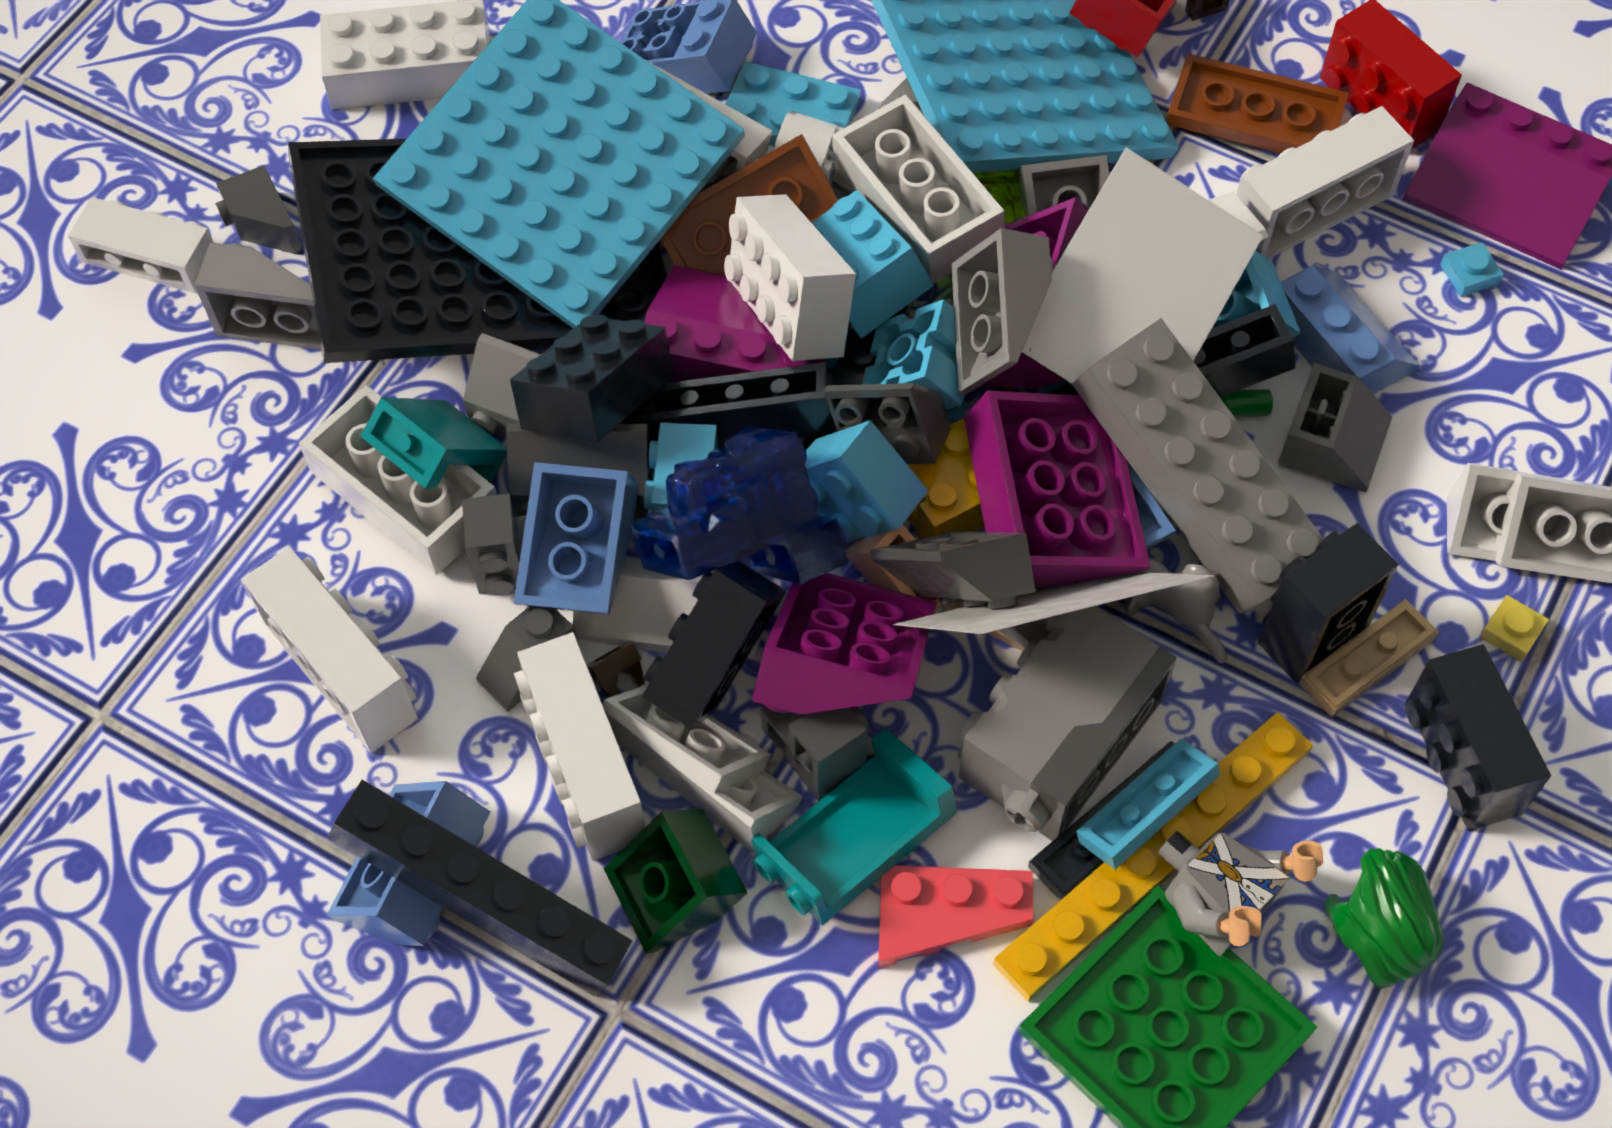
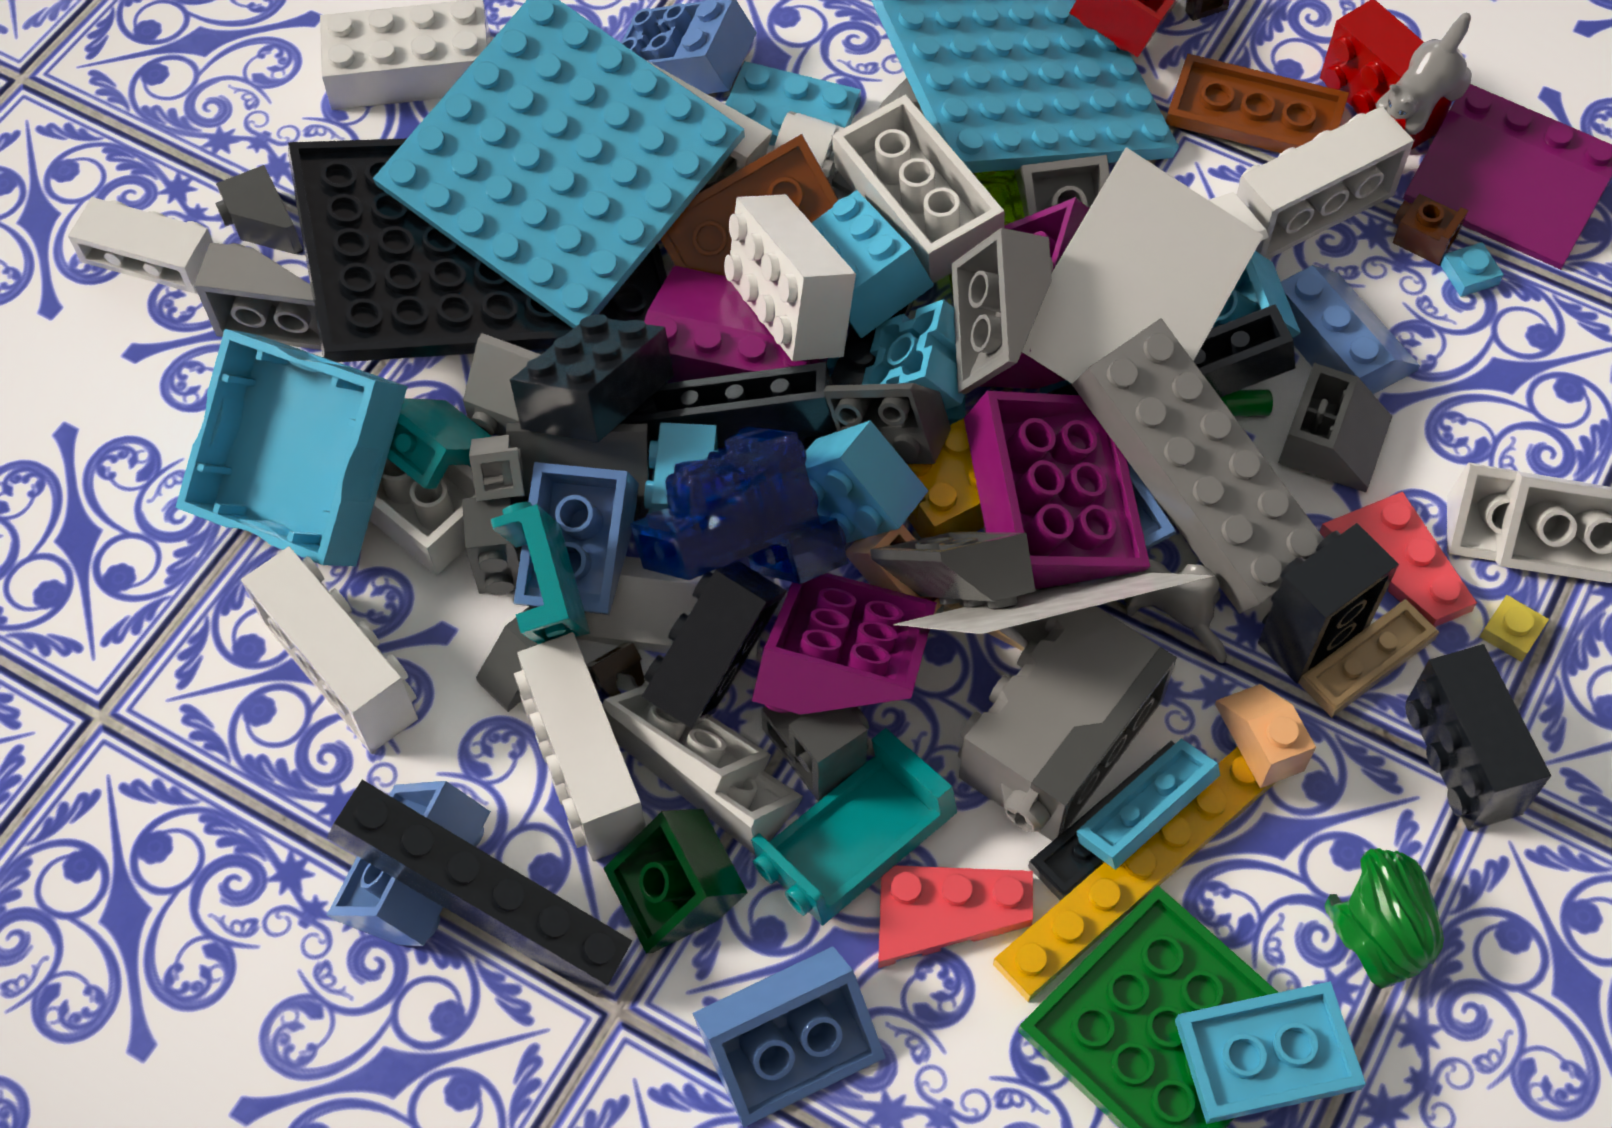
(291, 448): none -> medium azure tile
(496, 468): none -> light grey brick
(562, 606): none -> teal panel
(789, 1035): none -> medium blue slope
(1231, 884): torso -> none
(1267, 733): none -> light nougat slope
(1269, 1052): none -> medium azure plate
(1423, 570): none -> coral wing
(1427, 227): none -> reddish brown brick
(1433, 72): none -> light grey animal

